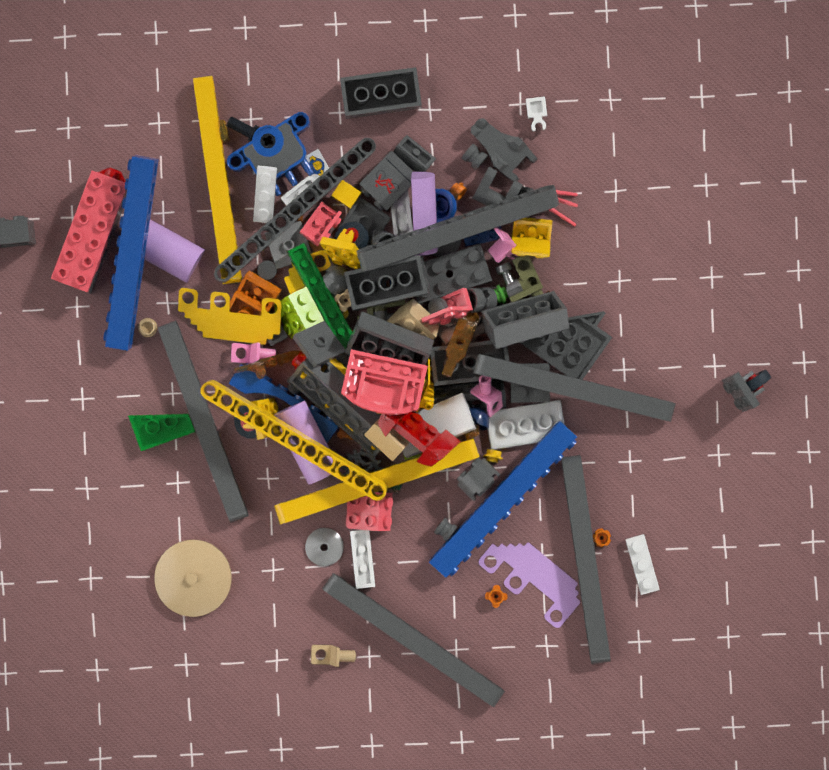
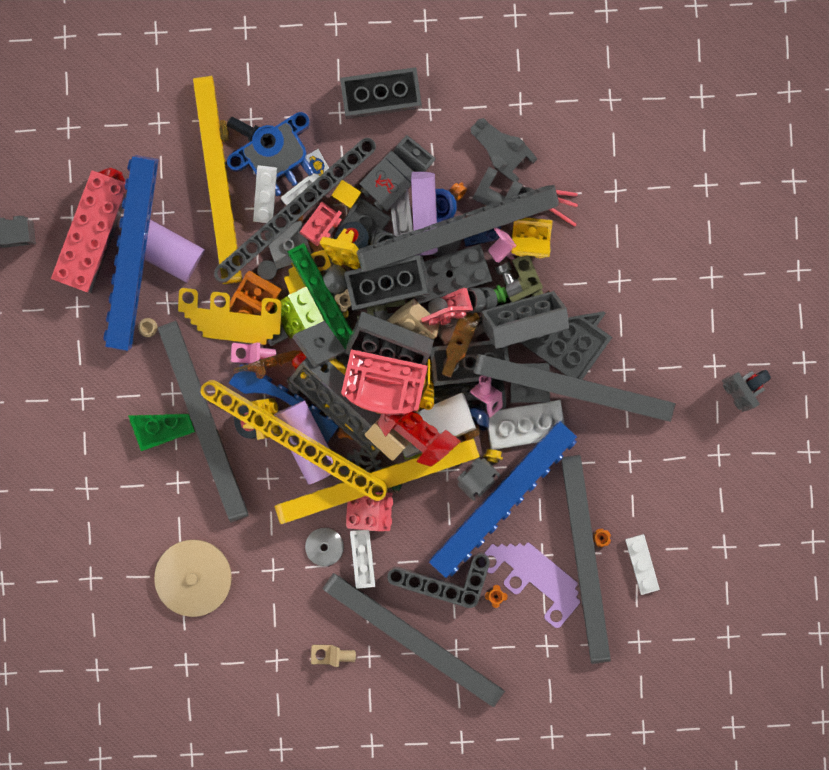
(443, 586): none -> dark grey beam
(445, 529): dark grey wheel -> none
(472, 155): dark grey wheel -> none
(536, 109): white plate -> none

